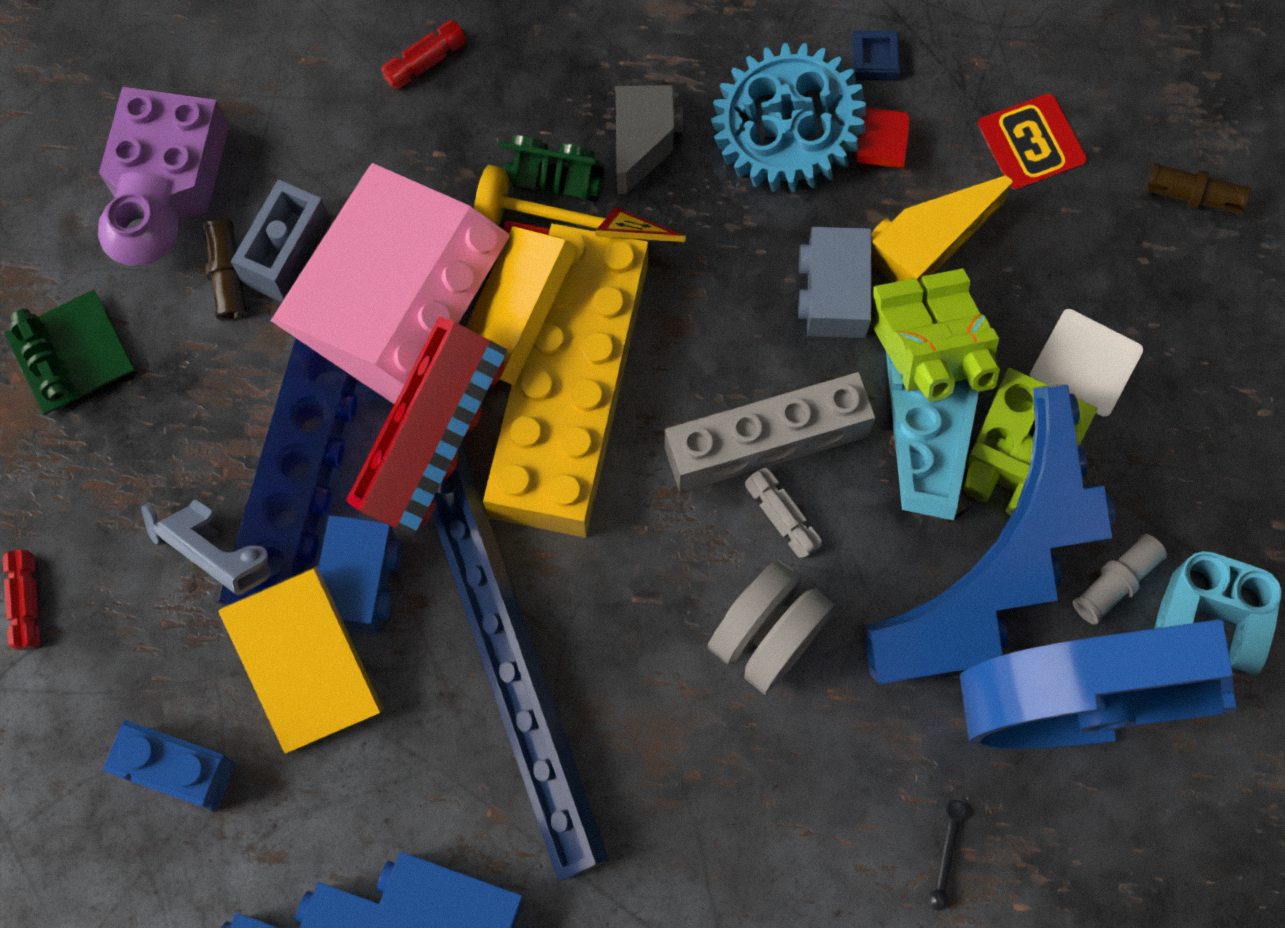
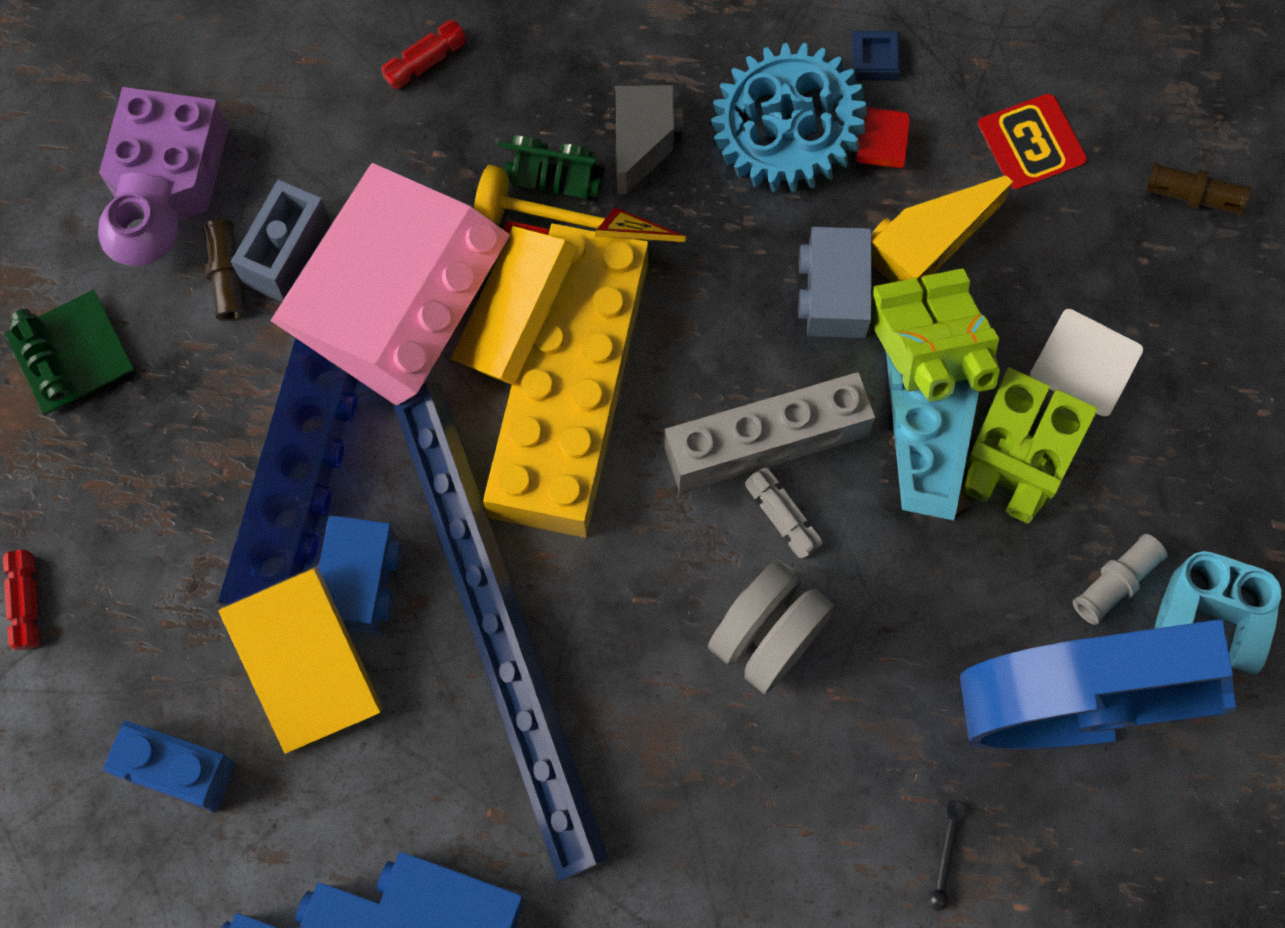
(189, 533): sand blue piece -> none
(427, 426): red brick -> none
(1018, 569): blue arch -> none

